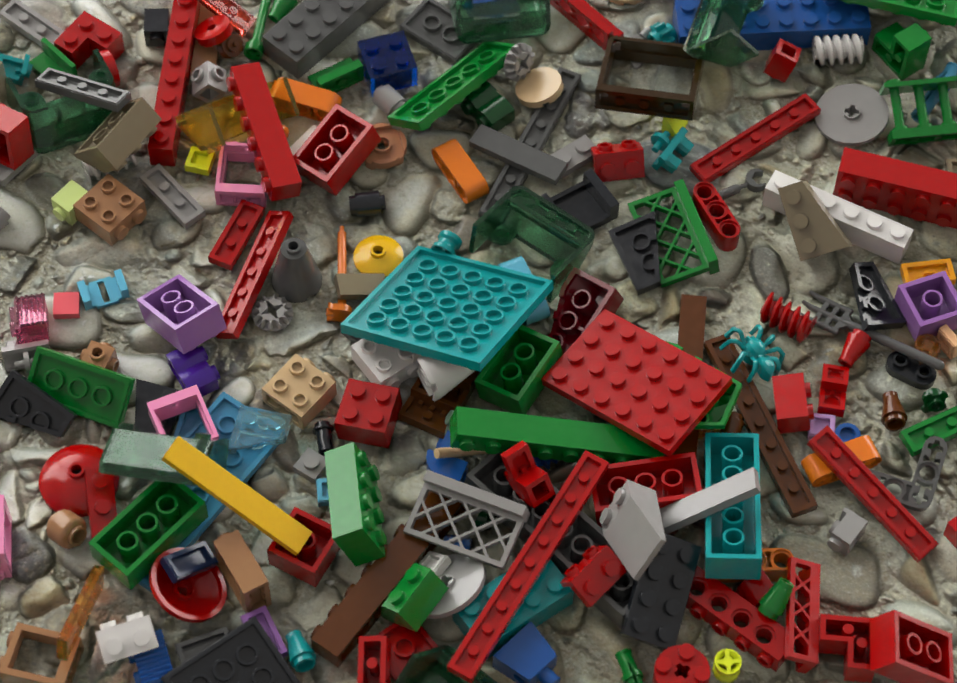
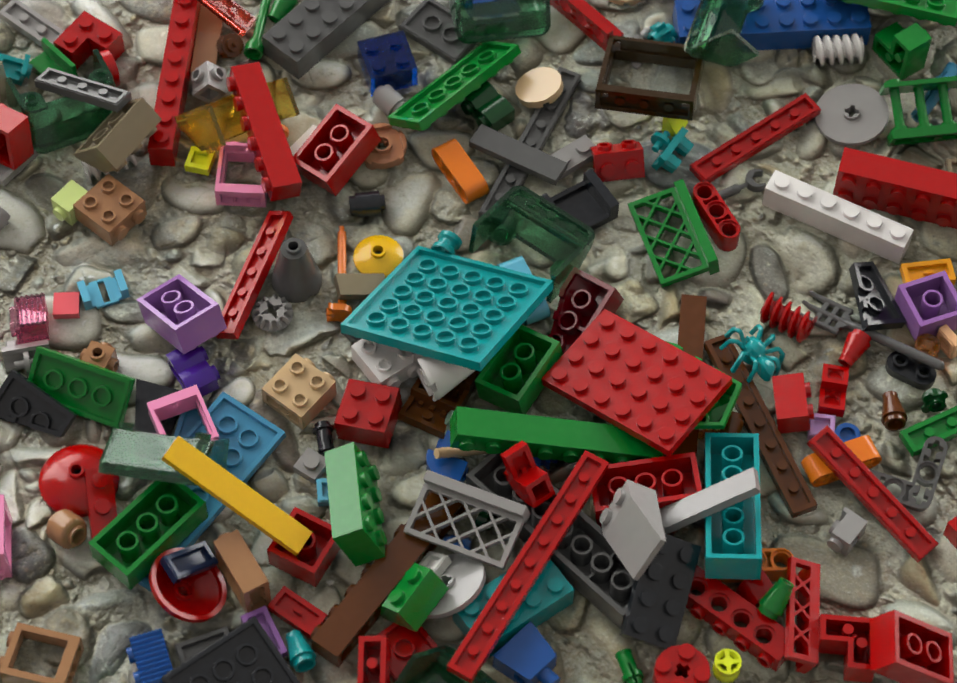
(80, 613): clear orange tile -> none
(126, 638): white bracket -> none
(156, 26): black brick -> none
(172, 196): light grey plate -> none
(213, 30): red piece -> none
(236, 234): red plate -> none
(258, 428): clear light blue wing -> none
(296, 611): none -> red plate
(312, 100): orange beam -> none
(338, 76): green panel -> none
(512, 67): light grey gear -> none
(594, 574): red bracket -> none
(639, 252): black wing -> none
(782, 60): red brick -> none
(810, 222): dark tan wedge -> none

